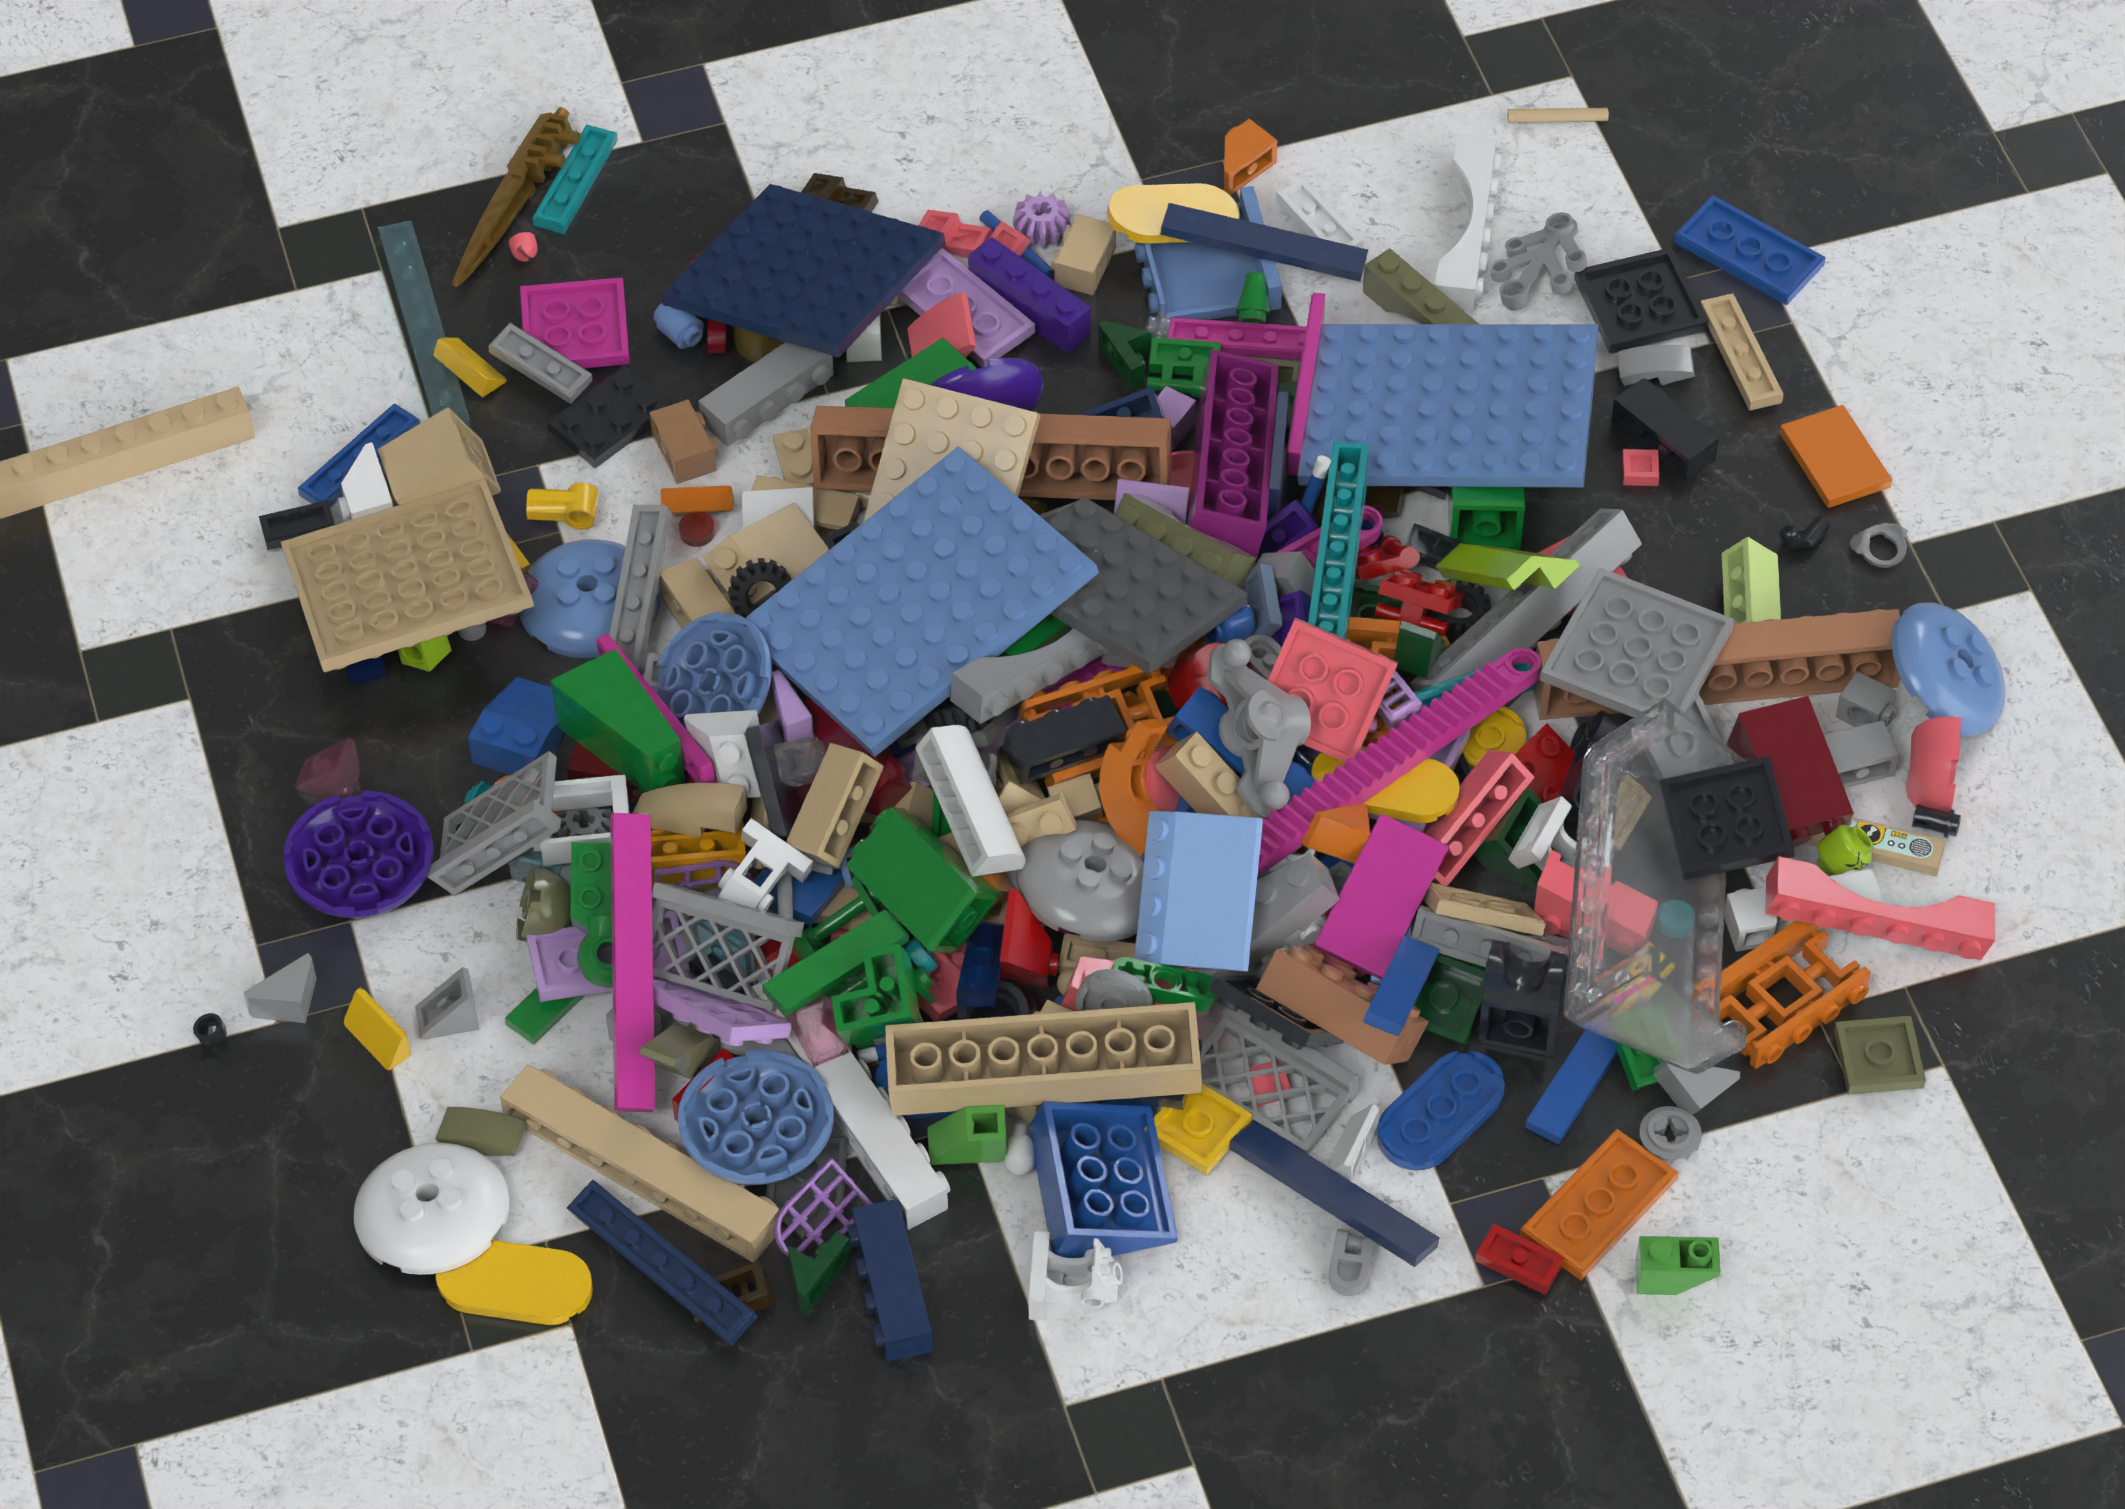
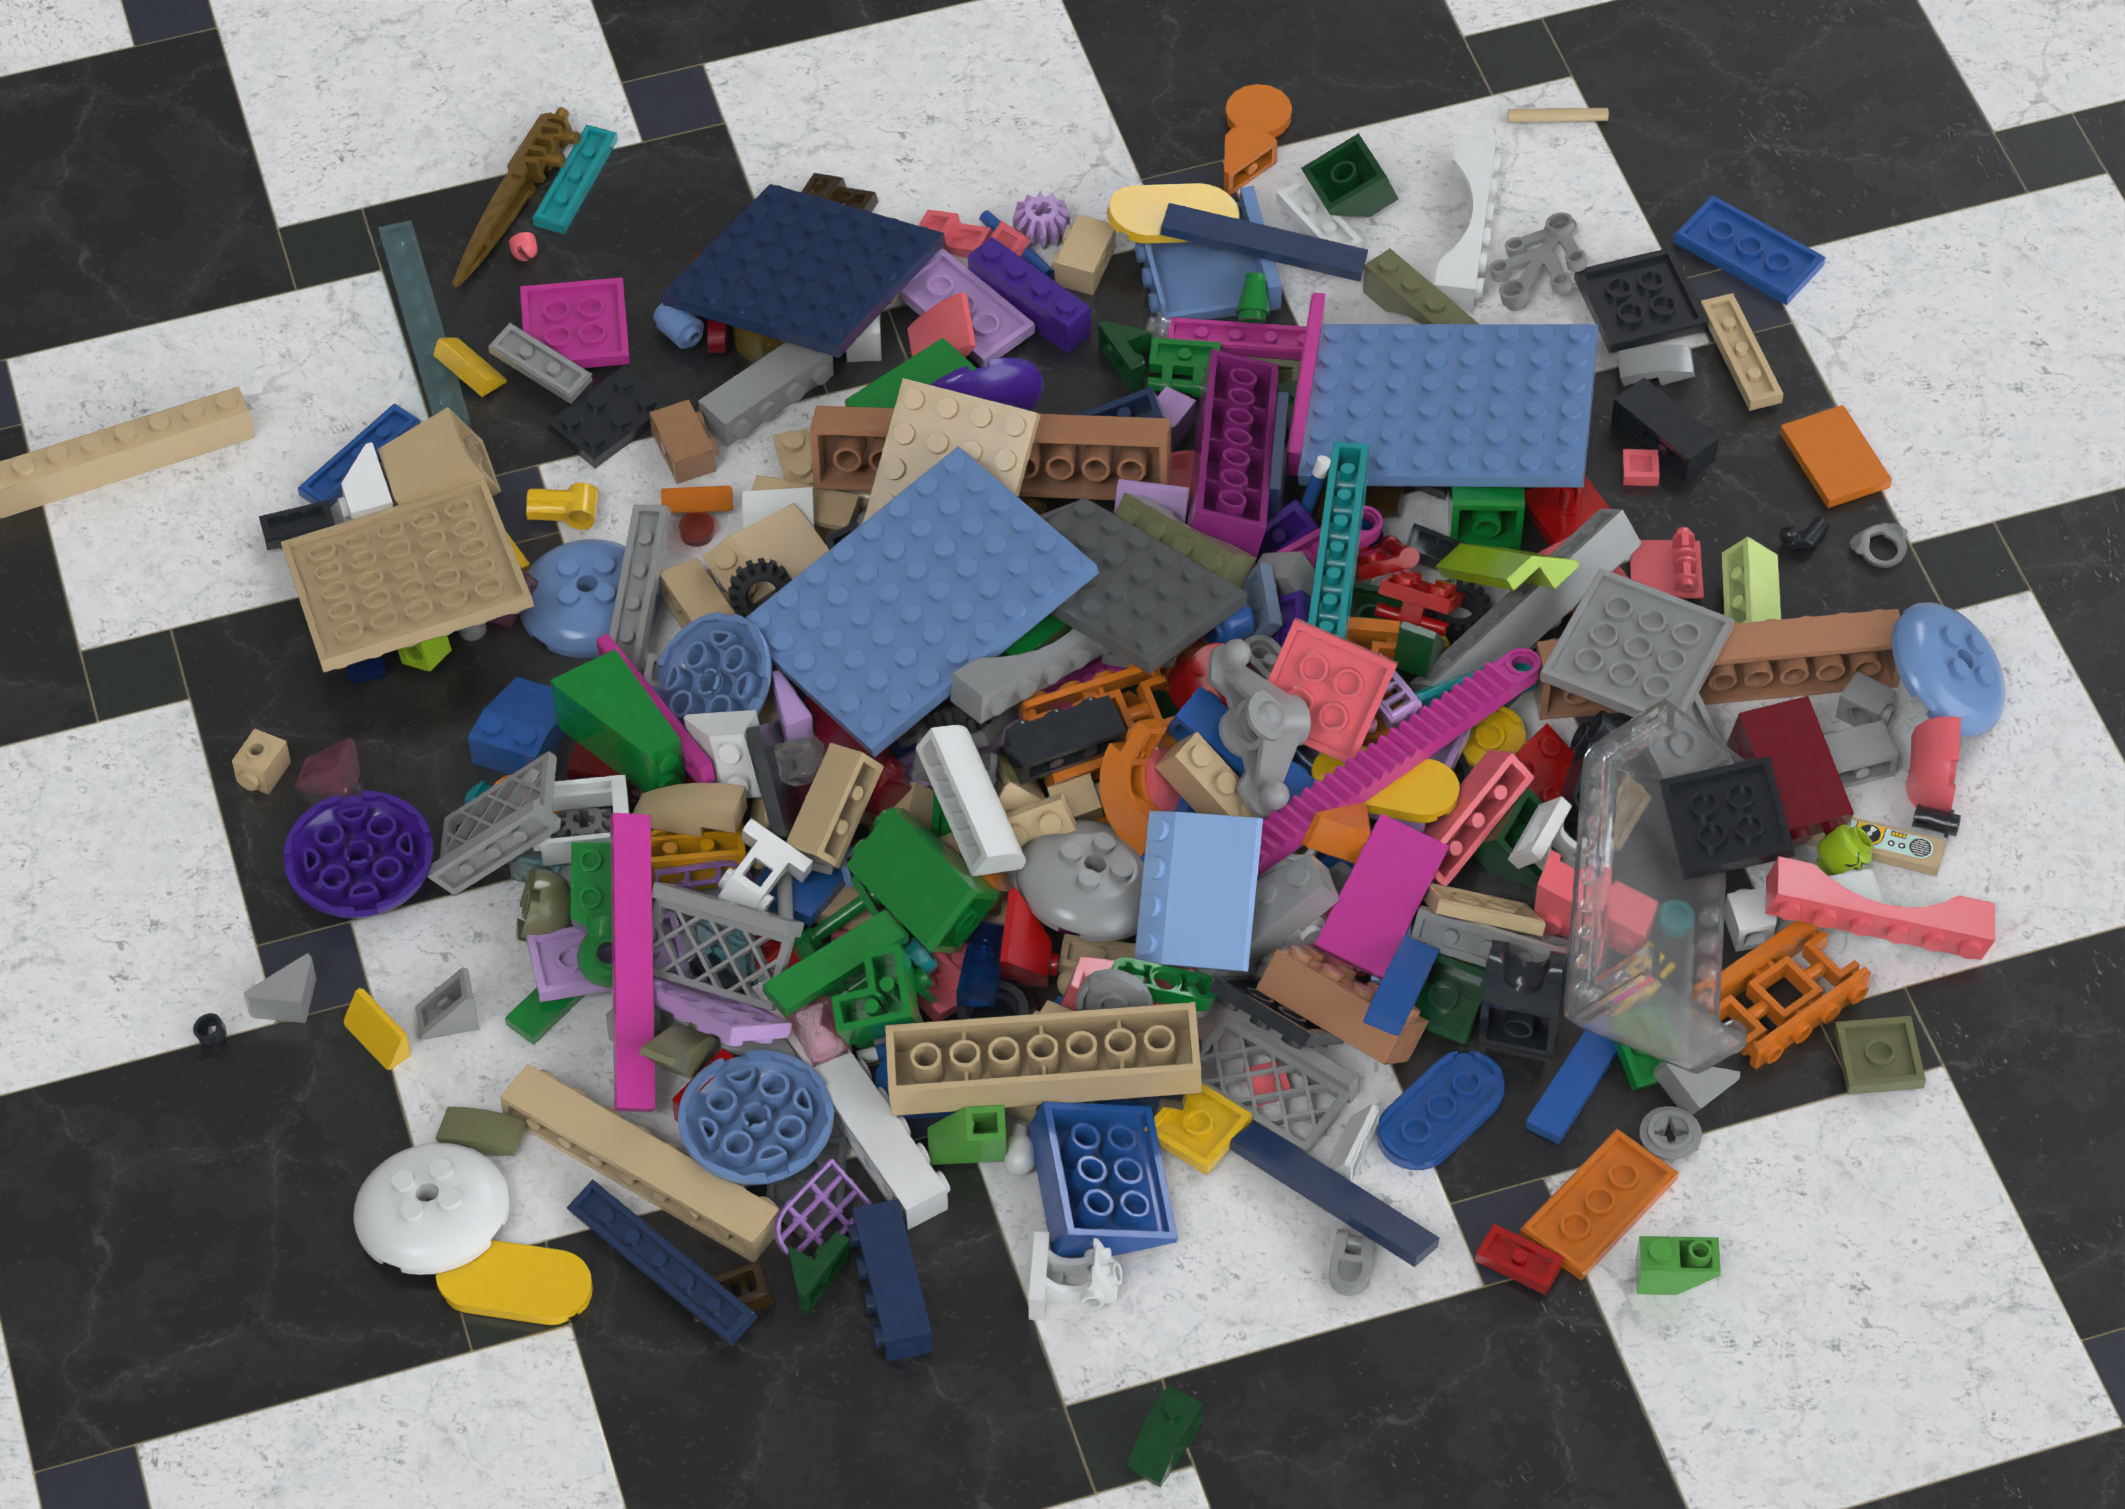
(261, 762): none -> tan brick
(1165, 1436): none -> dark green slope
(1262, 105): none -> orange tile
(1350, 180): none -> dark green slope
(1562, 510): none -> red tile
(1670, 565): none -> coral hinge

